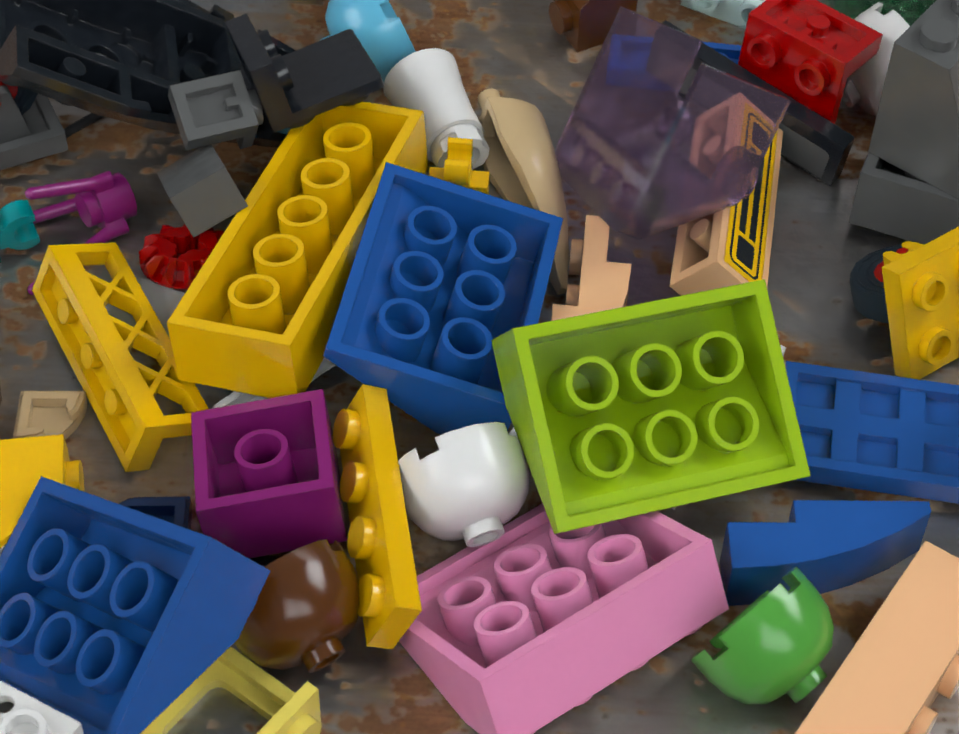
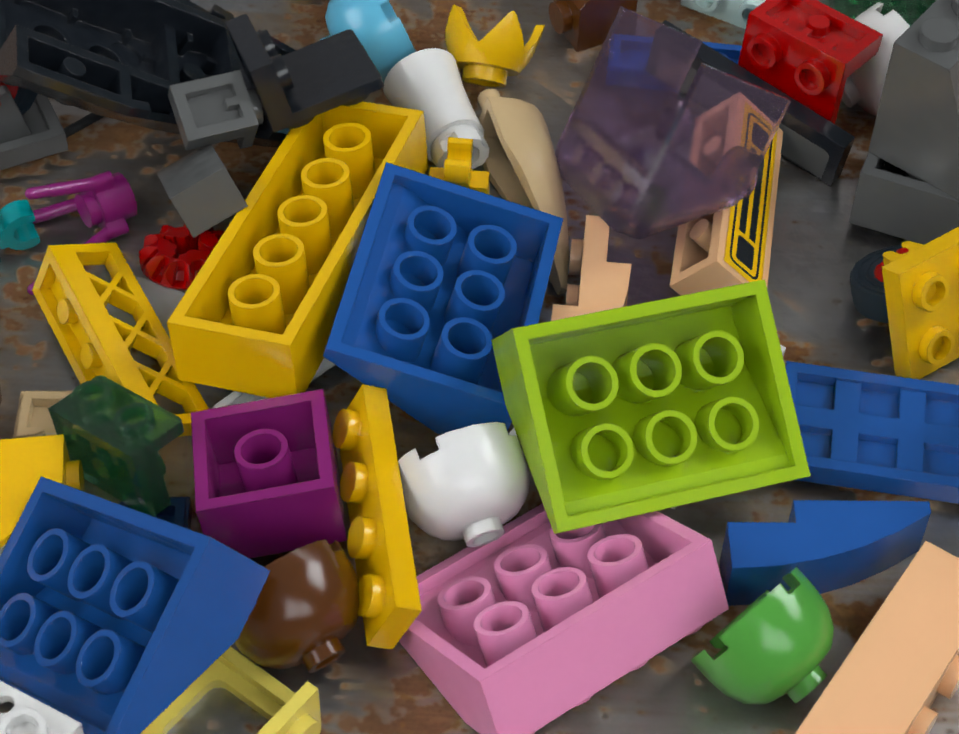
(118, 441): none -> clear green bracket
(495, 55): none -> yellow piece

